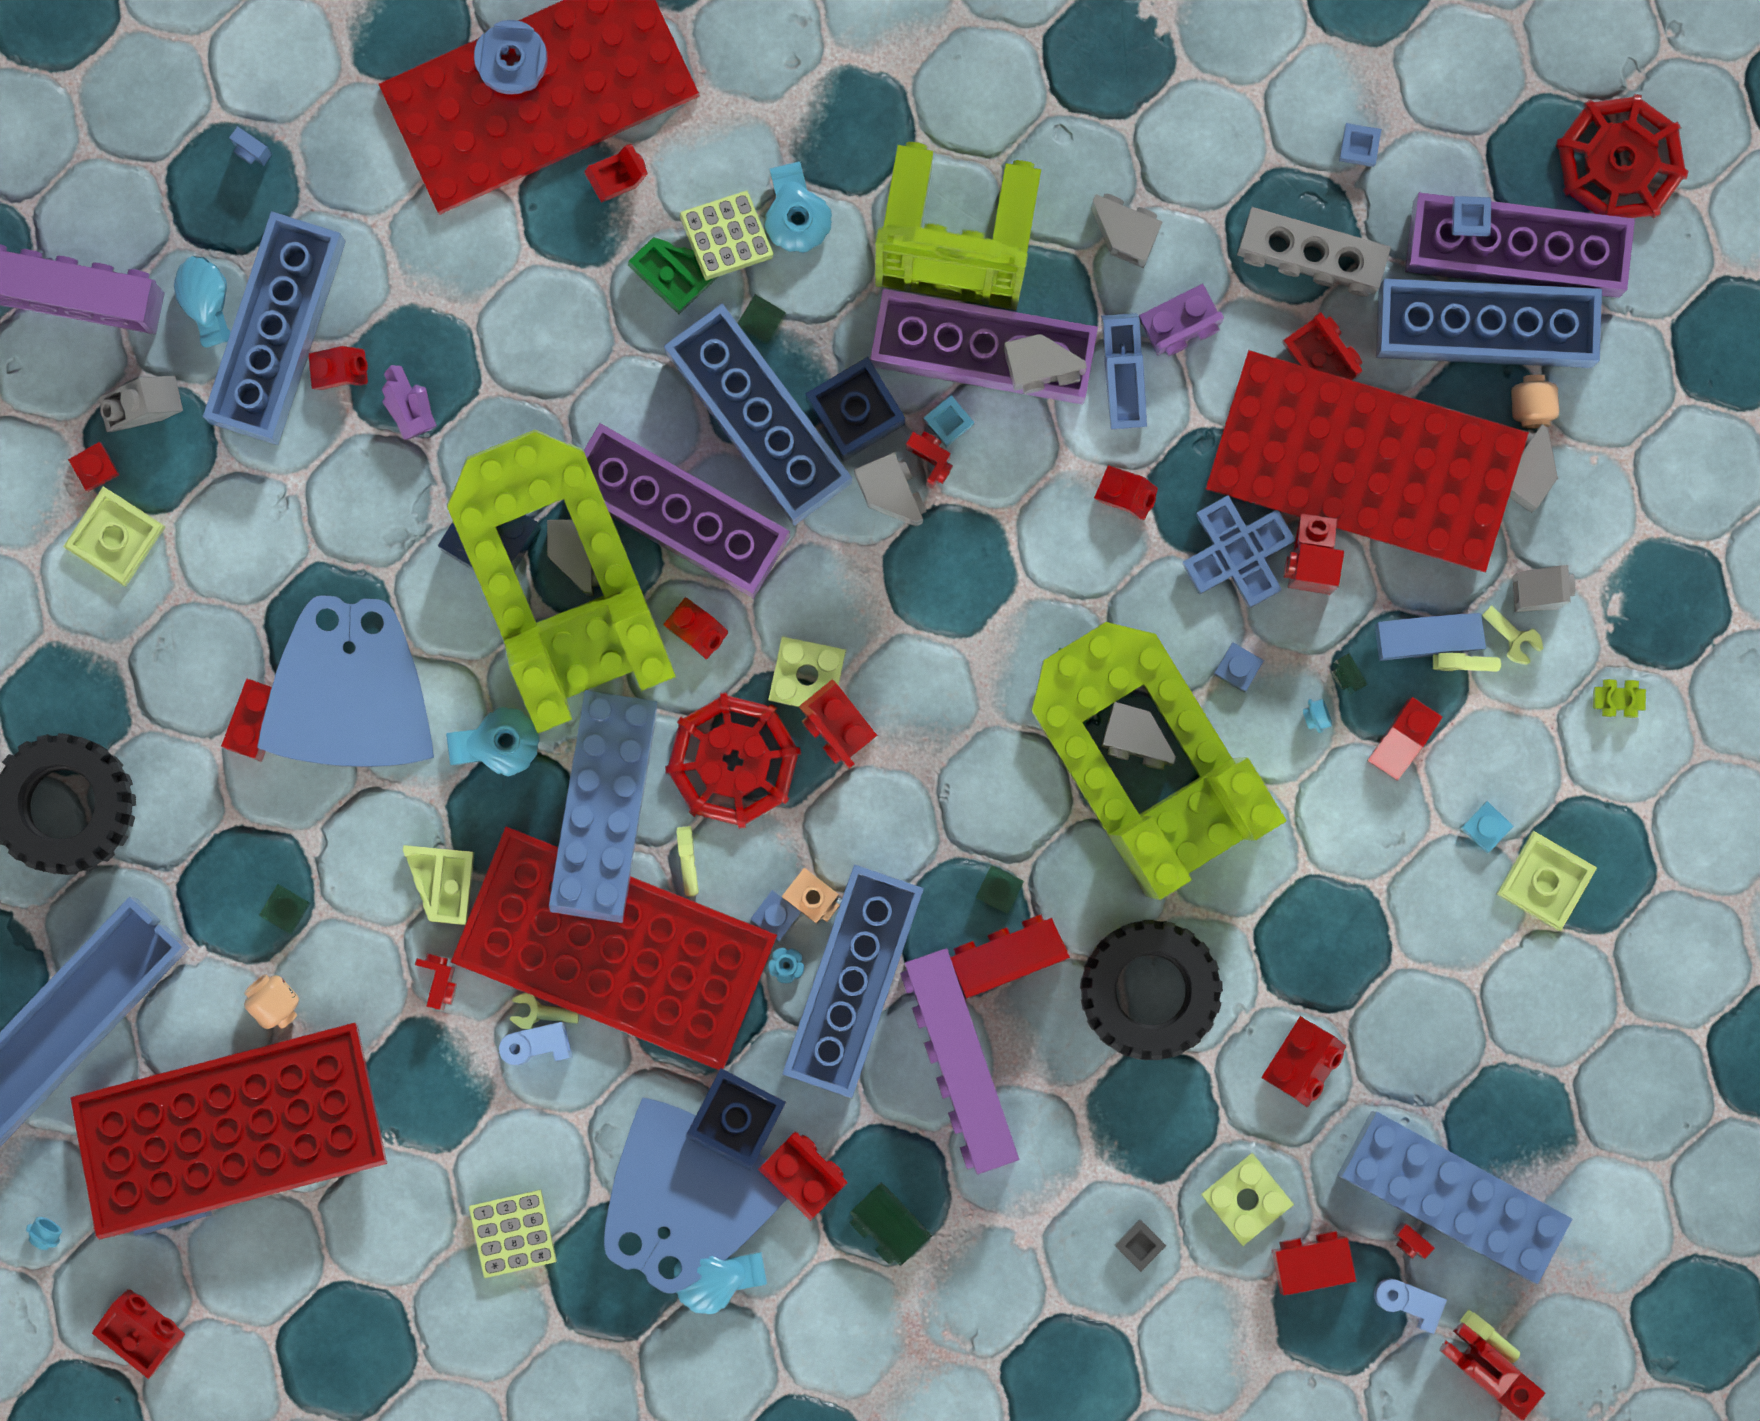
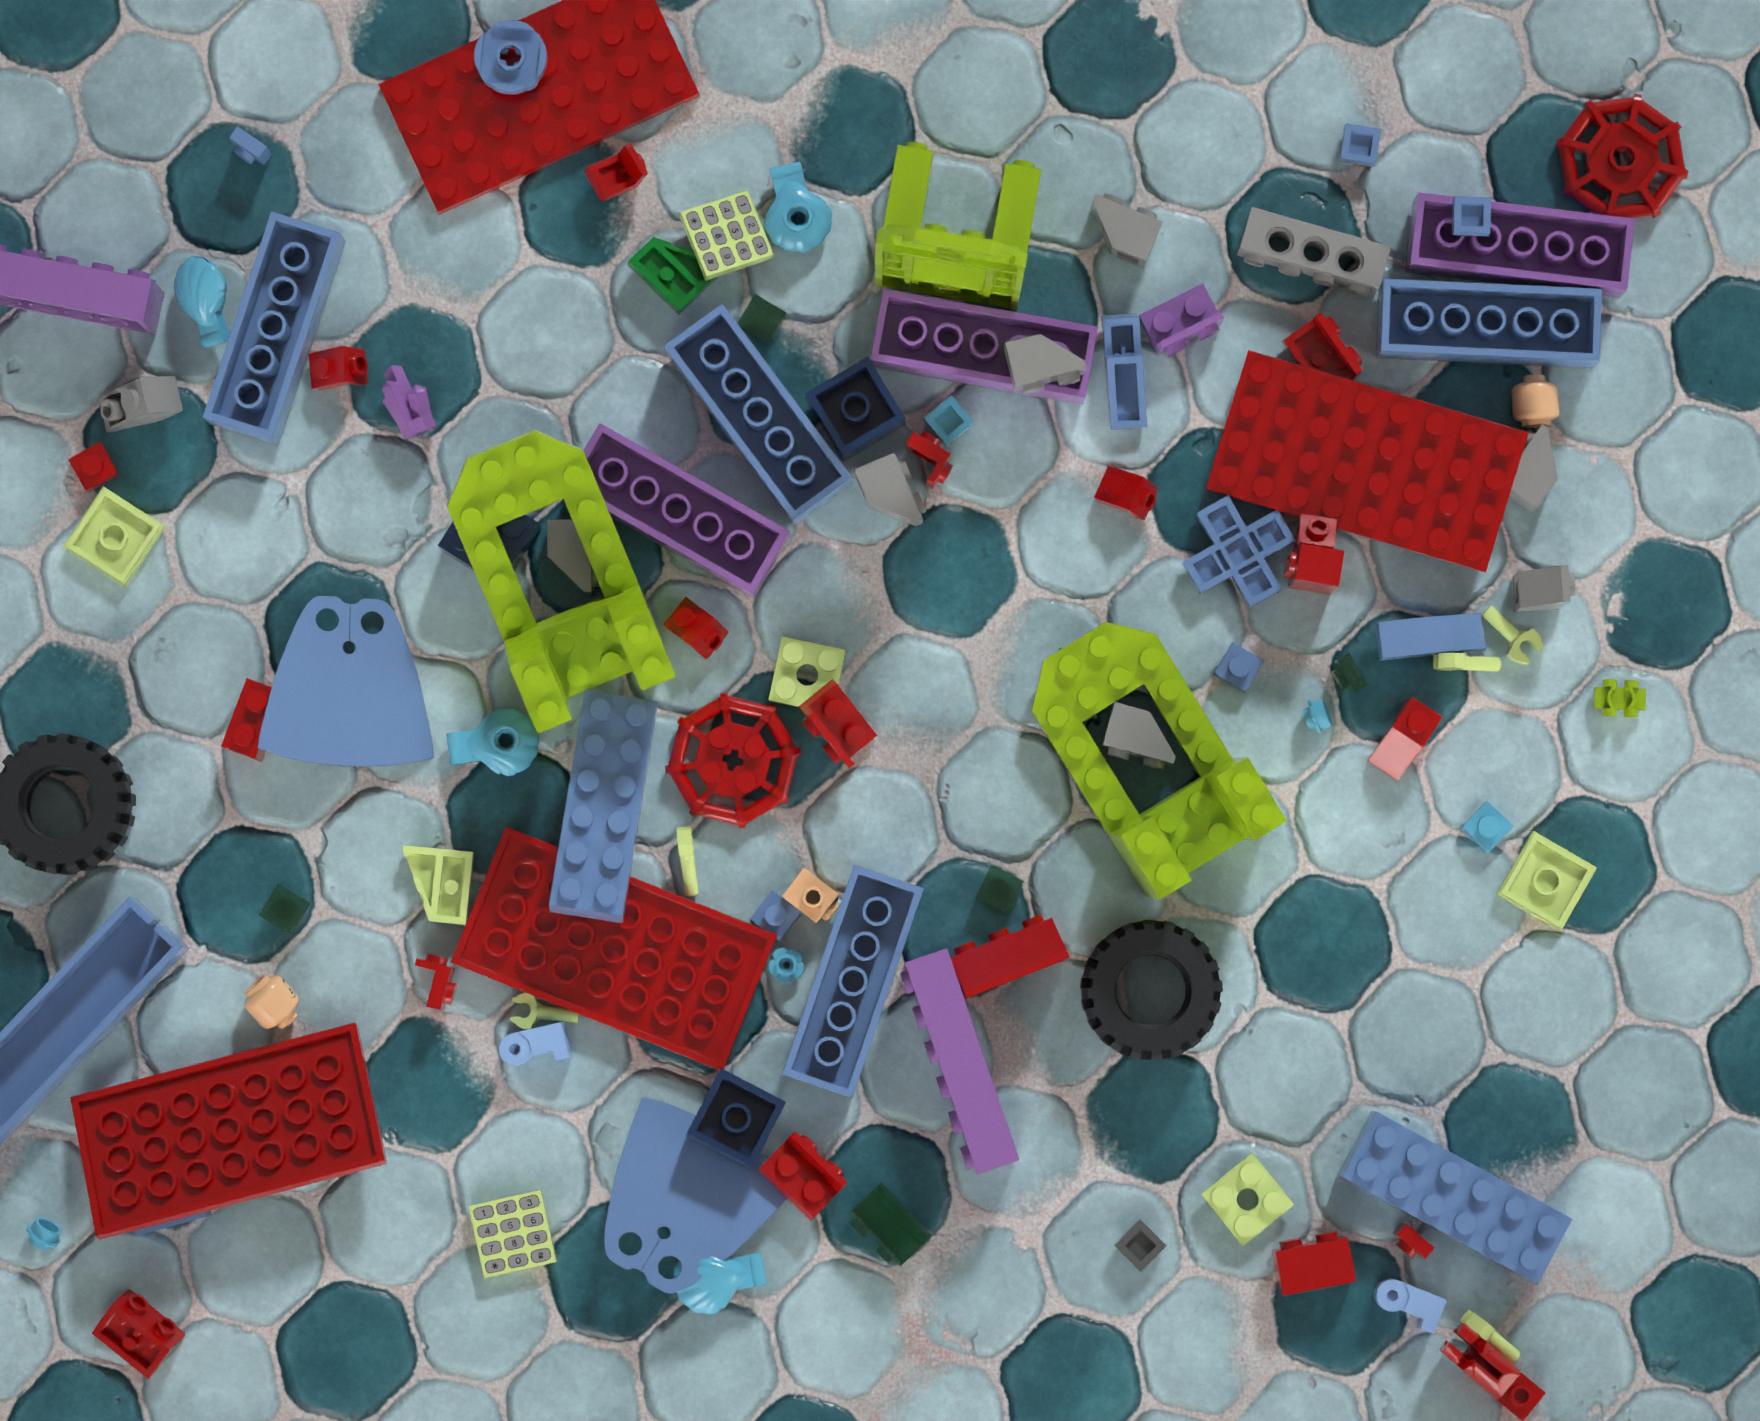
(1304, 1062): red bracket -> none

